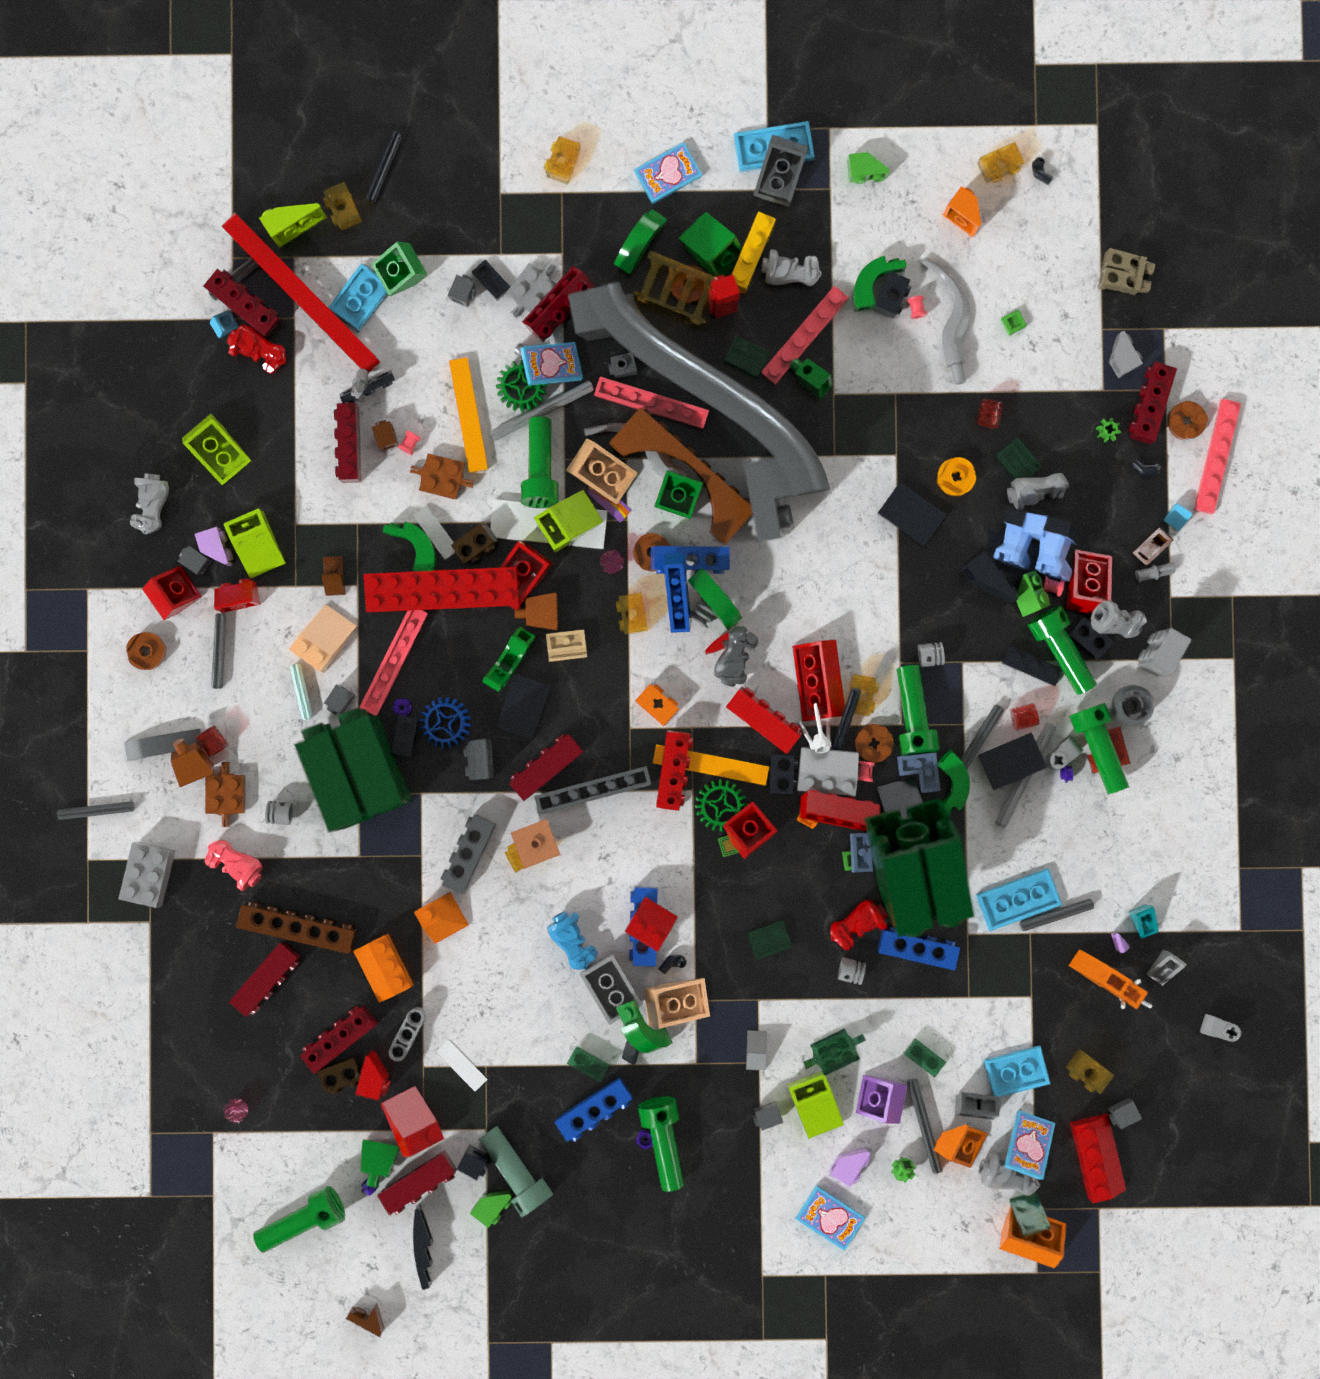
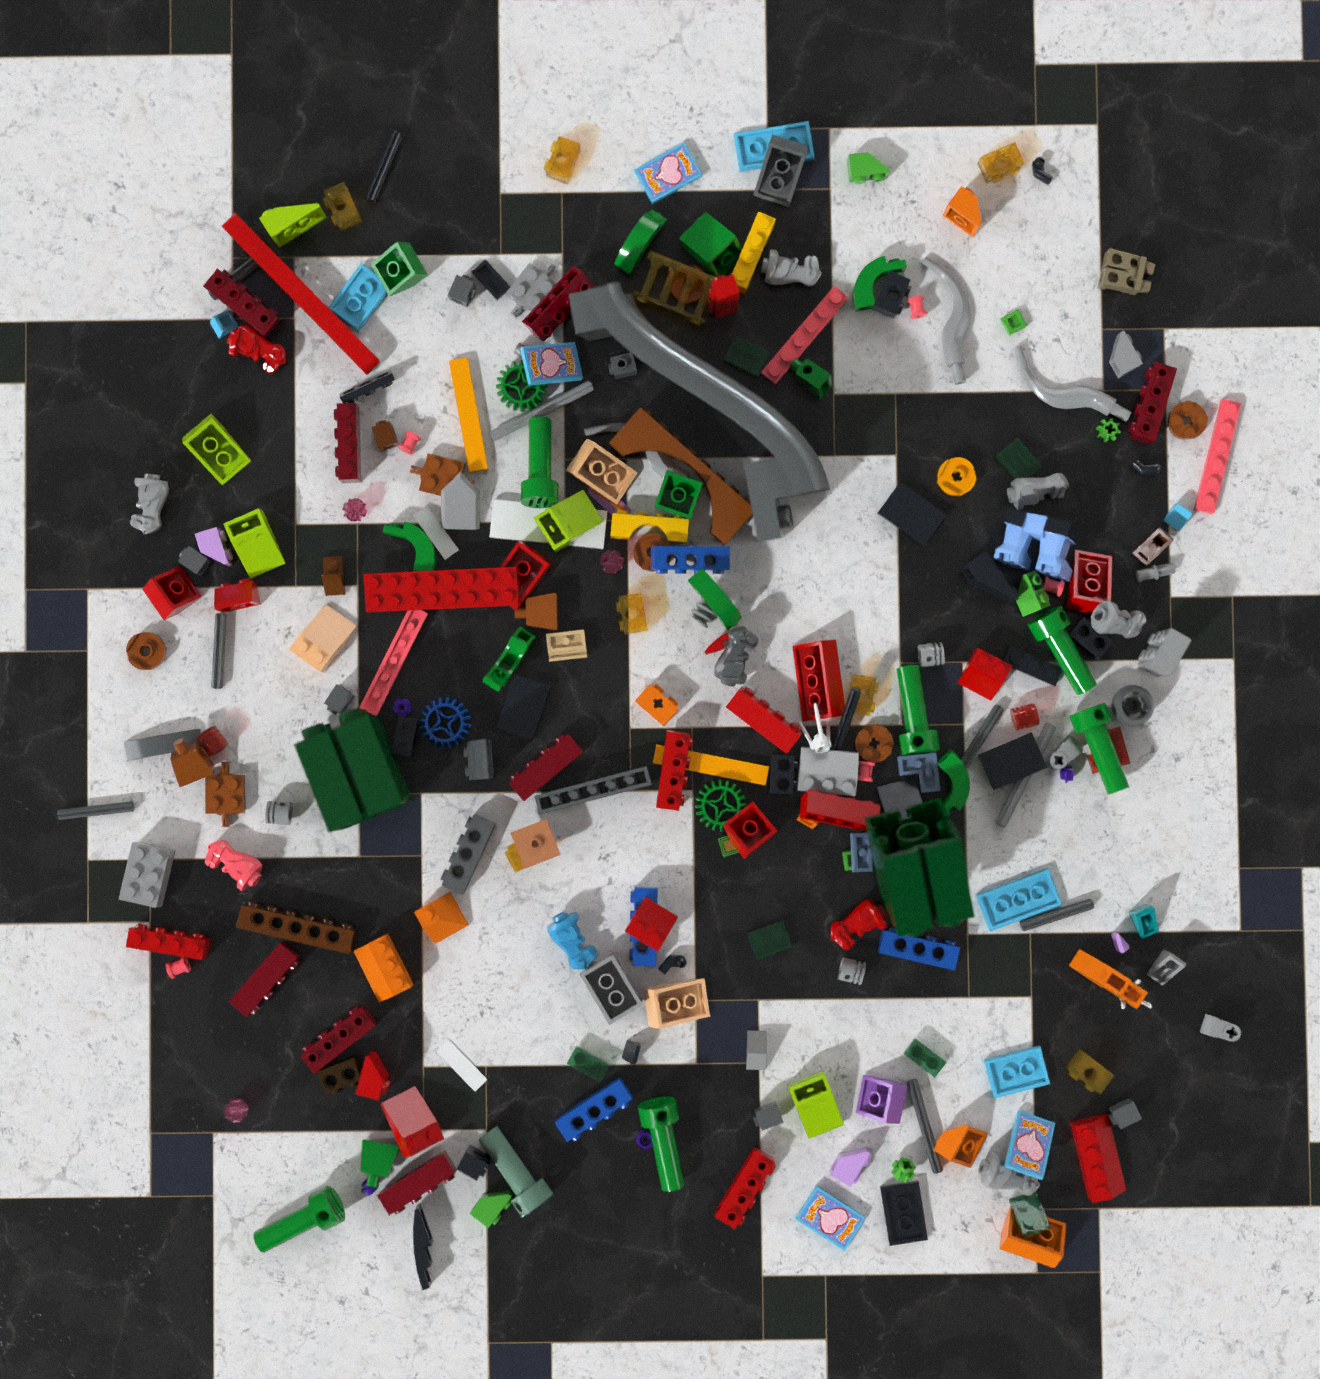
(166, 942): none -> red brick
(178, 967): none -> coral bush
(301, 691): light aqua axle -> none
(354, 509): none -> clear pink gear
(359, 383): light grey axle -> none
(370, 1323): reddish brown slope -> none
(400, 1040): light grey beam -> none
(460, 504): none -> light grey tile
(472, 539): dark brown brick -> none
(625, 525): none -> yellow arch
(638, 1032): green arch -> none
(655, 403): coral plate -> none
(677, 592): blue brick -> none
(744, 1188): none -> red brick
(834, 1051): clear green plate -> none
(903, 1213): none -> black tile
(977, 1106): dark grey brick -> none
(984, 674): none -> red slope
(990, 409): clear red piece -> none
(1071, 397): none -> light grey animal

